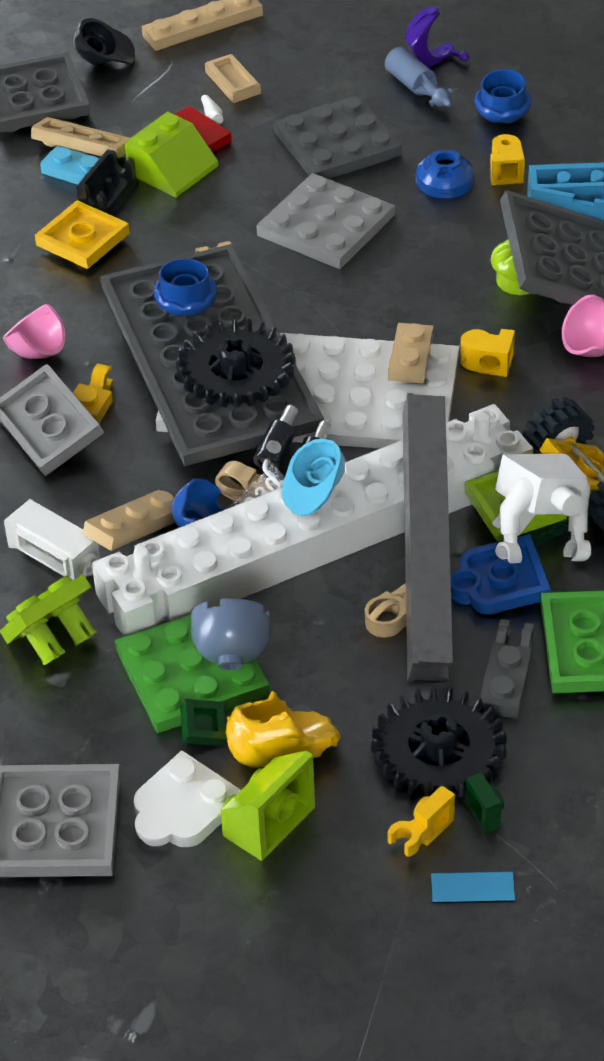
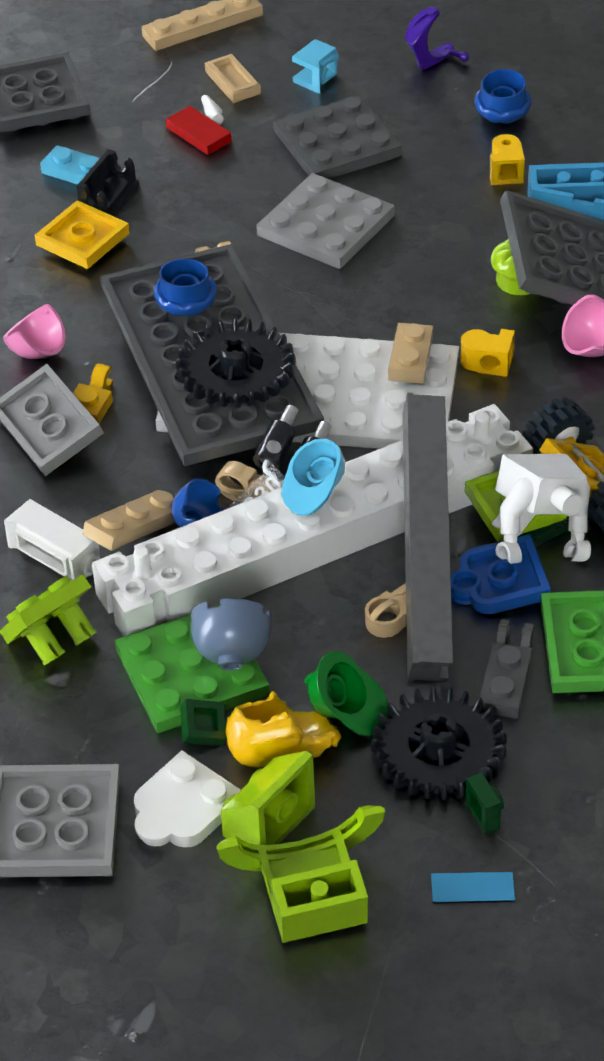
(77, 137): tan plate -> none
(101, 43): black piece -> none
(170, 154): lime slope -> none
(311, 879): none -> lime piece
(319, 64): none -> medium azure window
(346, 693): none -> green piece
(416, 76): sand blue wheel -> none
(430, 819): yellow plate -> none
(445, 180): blue piece -> none

